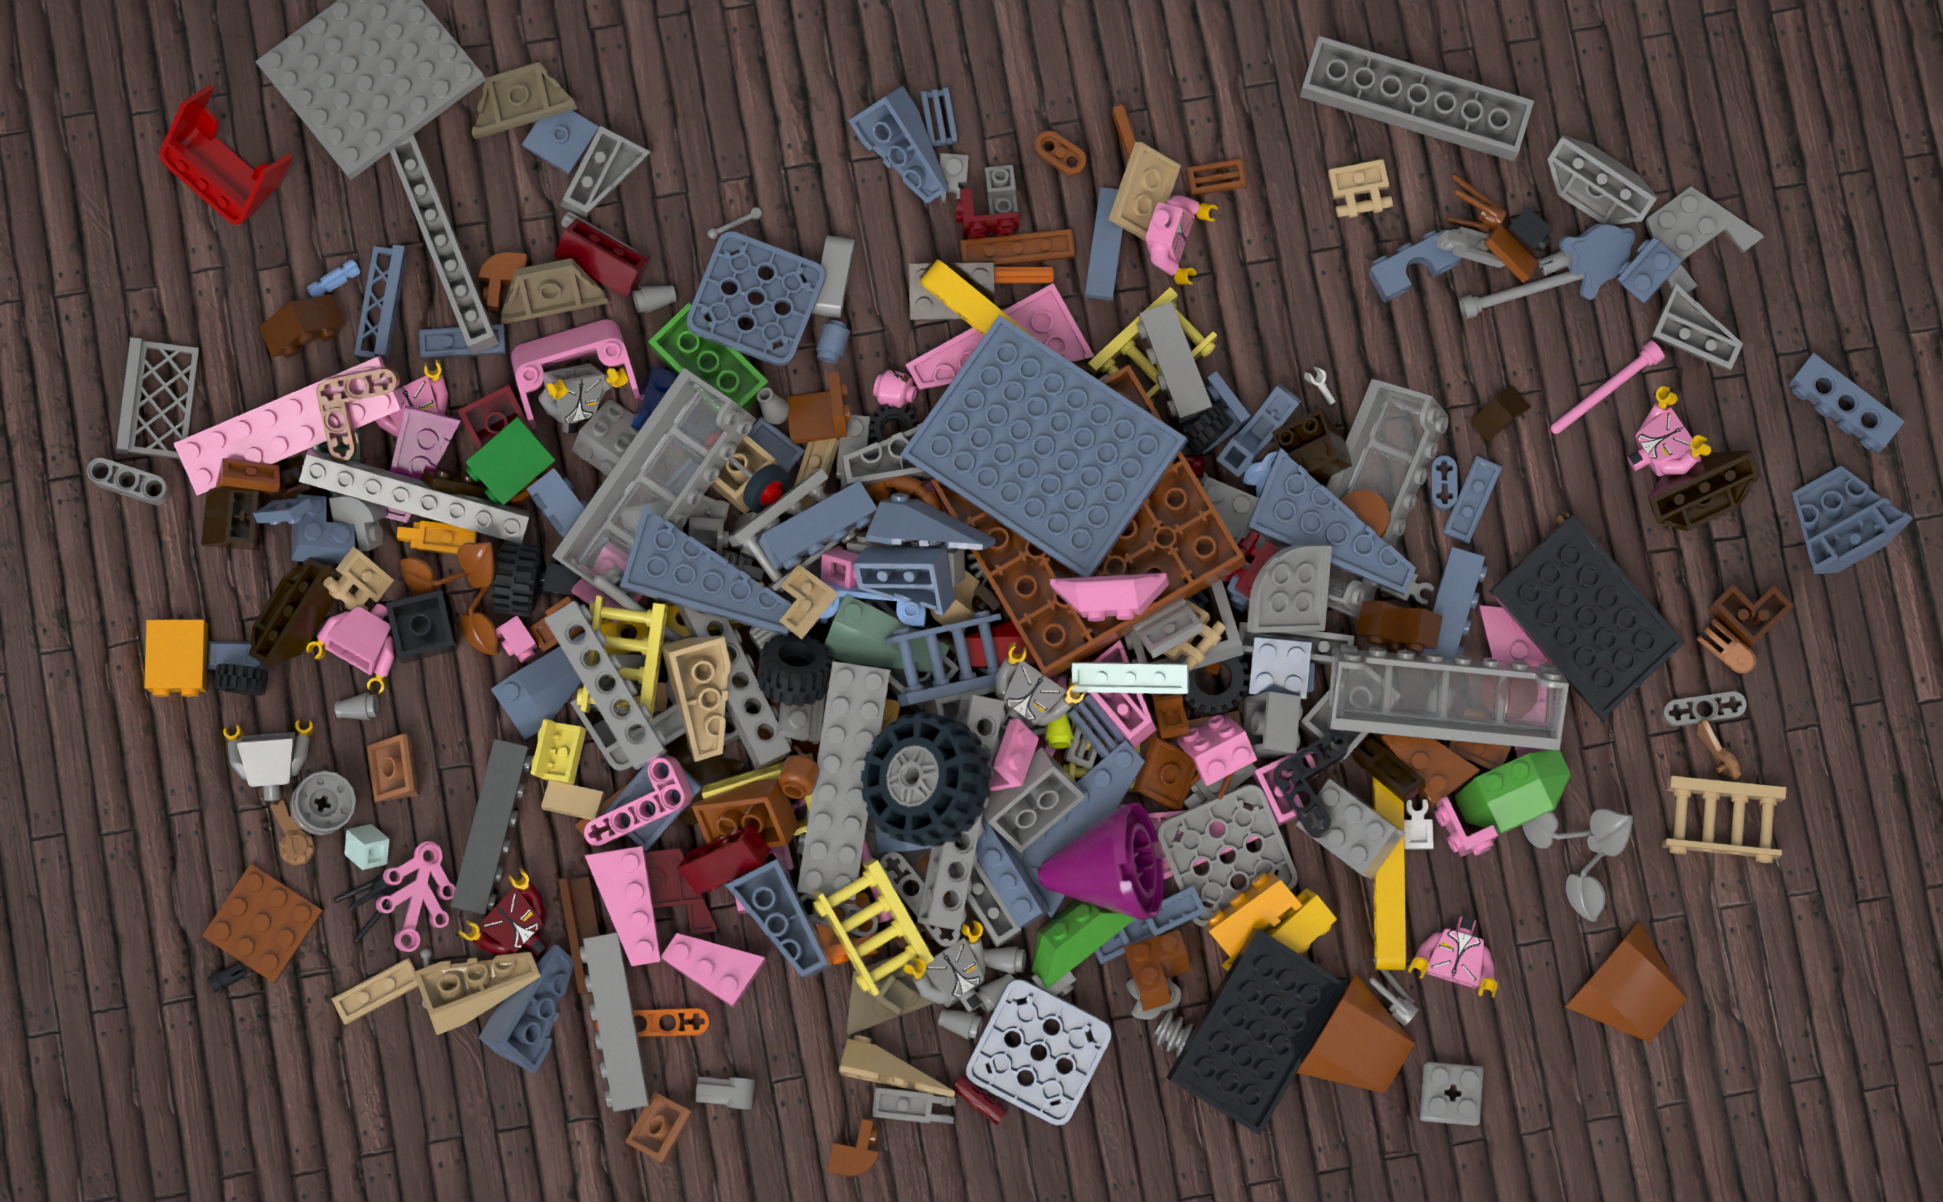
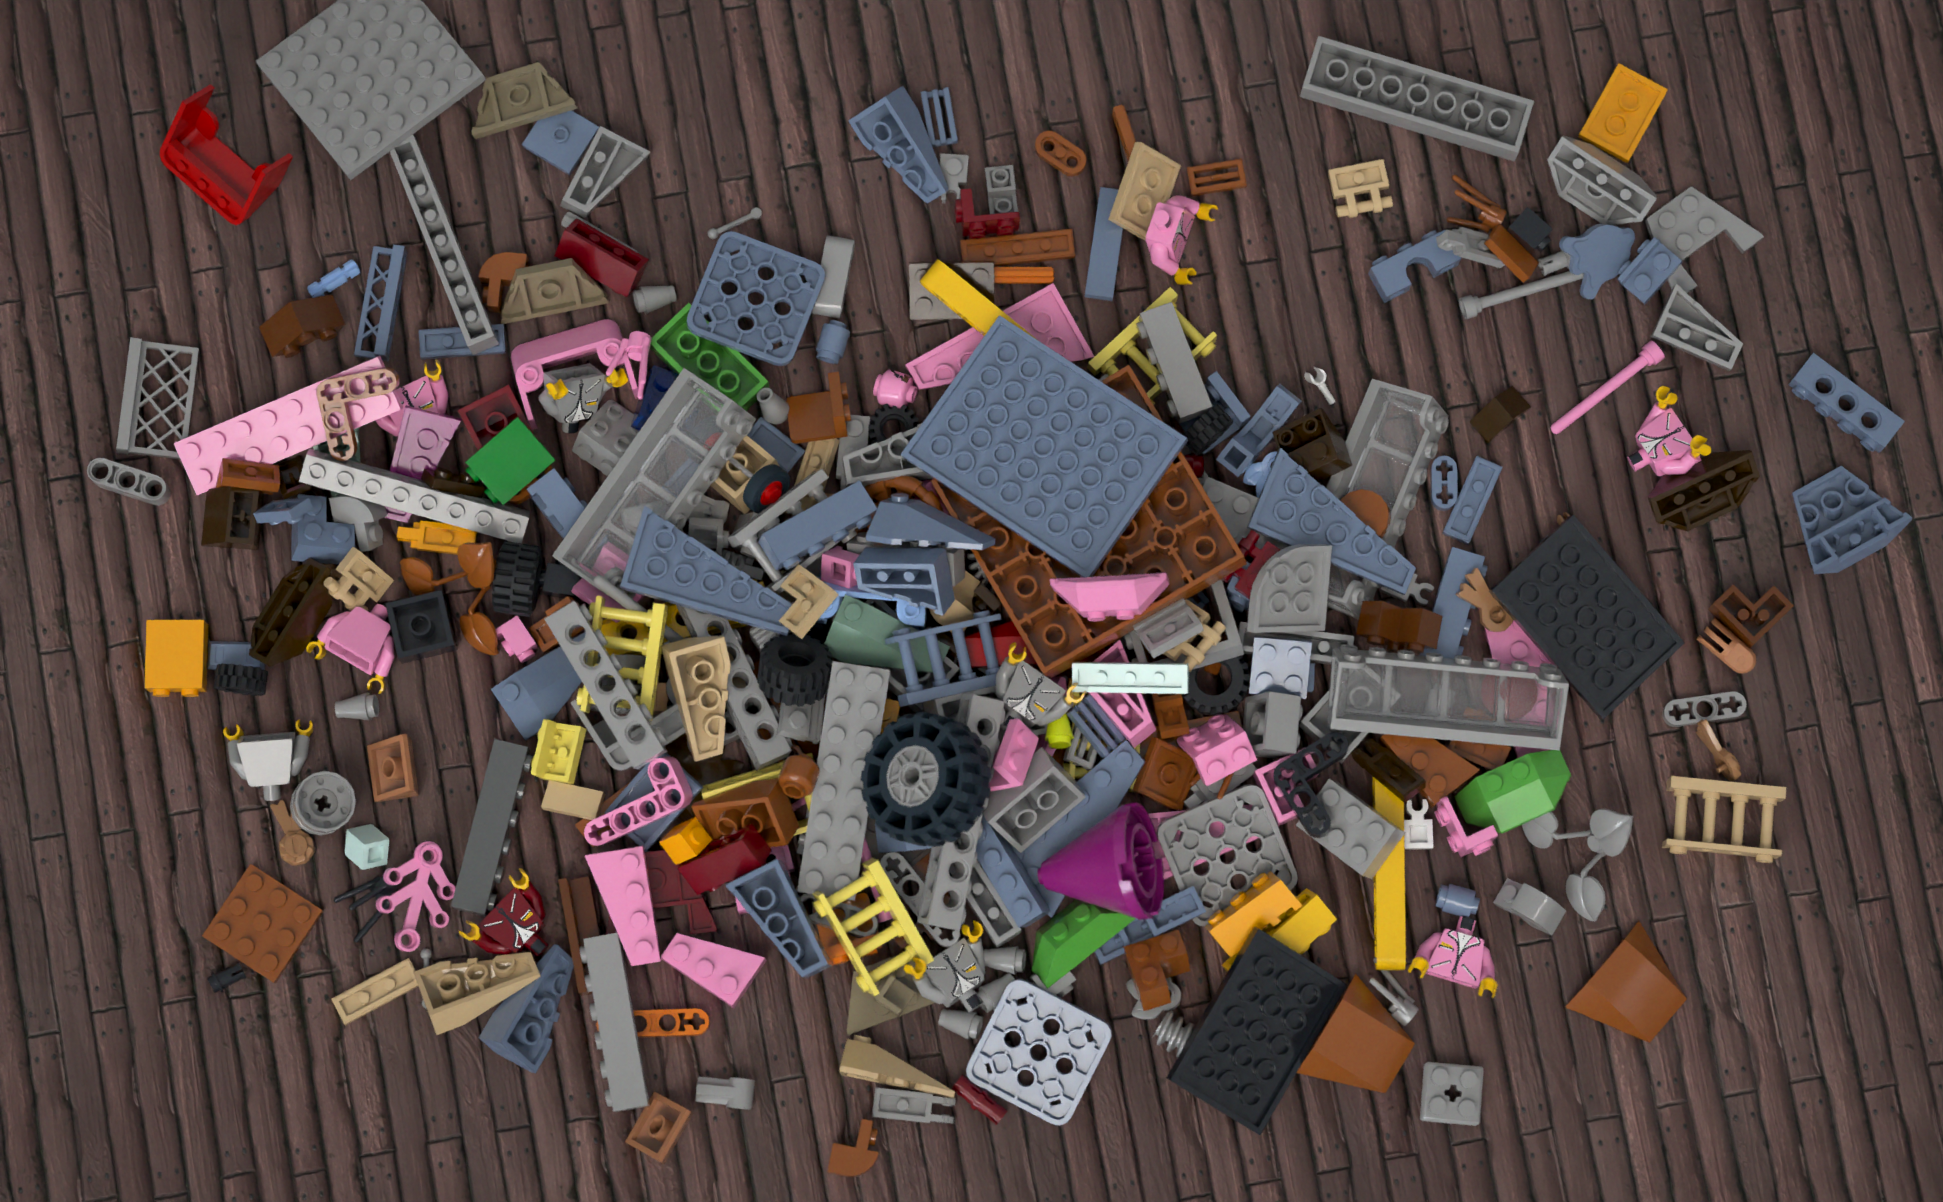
(638, 350): none -> bright pink plant
(685, 840): none -> light orange brick
(1457, 900): none -> sand blue brick
(1491, 613): none -> medium nougat piece
(1530, 905): none -> light grey brick
(1622, 113): none -> light orange plate

